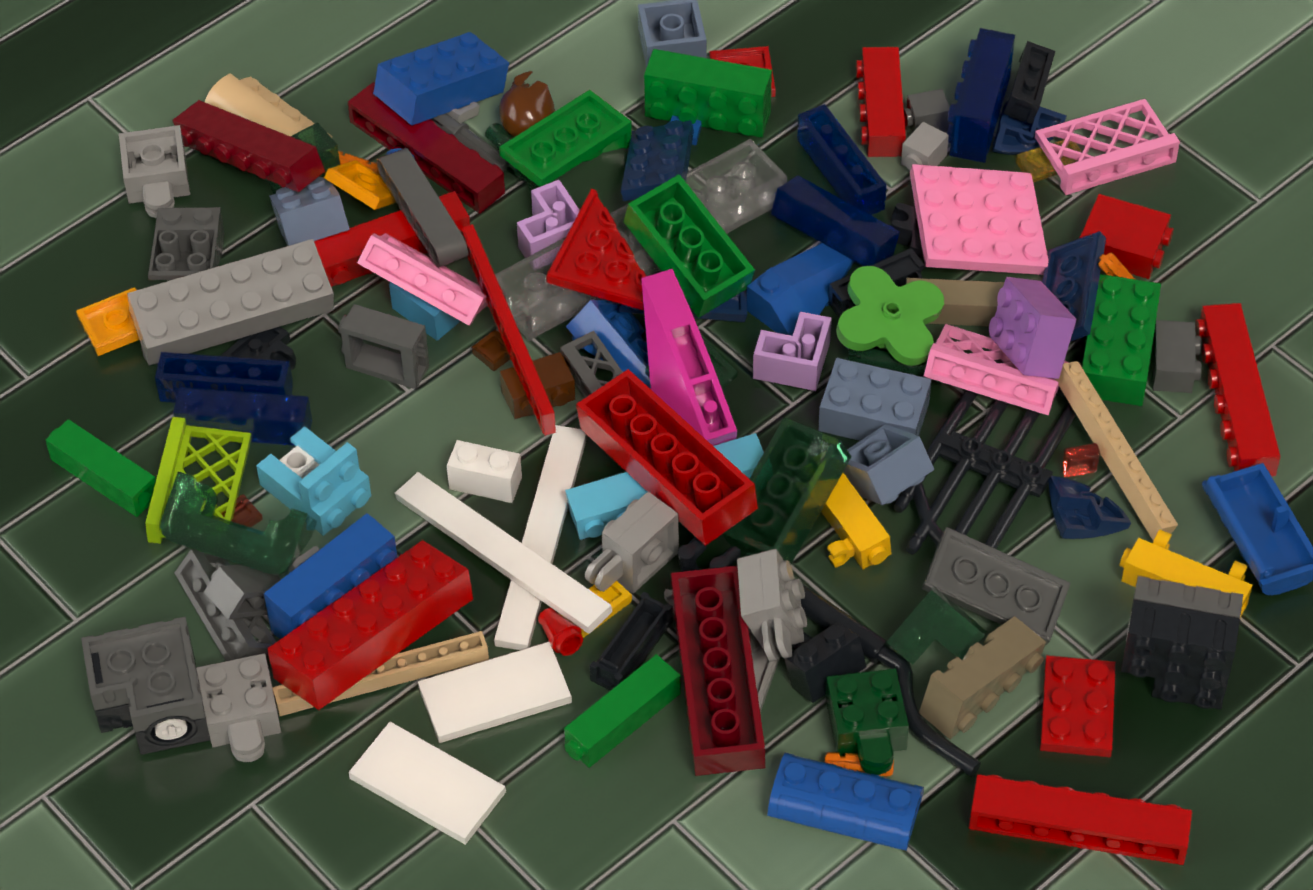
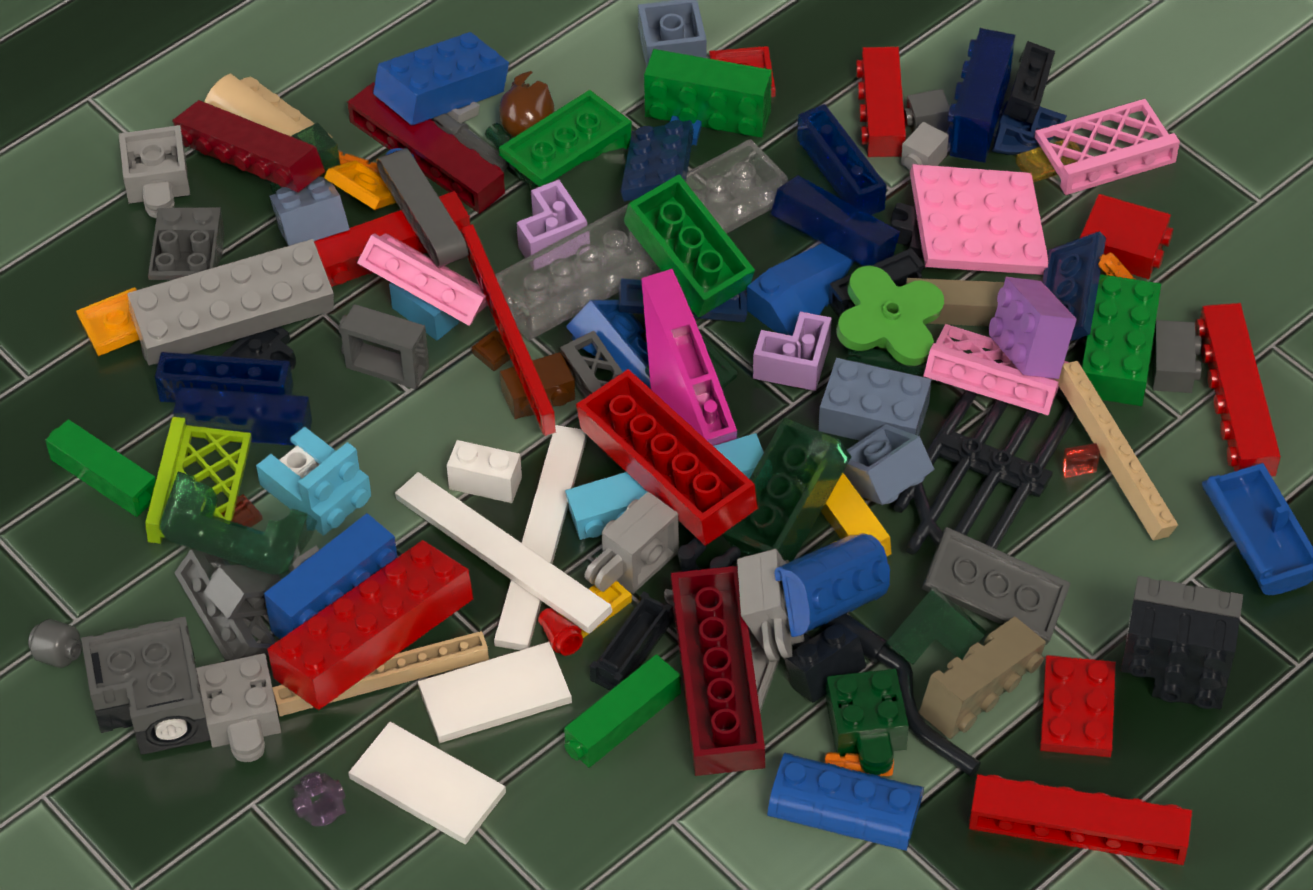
(55, 643): none -> dark grey head
(329, 804): none -> brick
(598, 258): red tile -> none
(833, 581): none -> blue container
(1082, 512): dark blue brick -> none
(1159, 563): yellow brick -> none

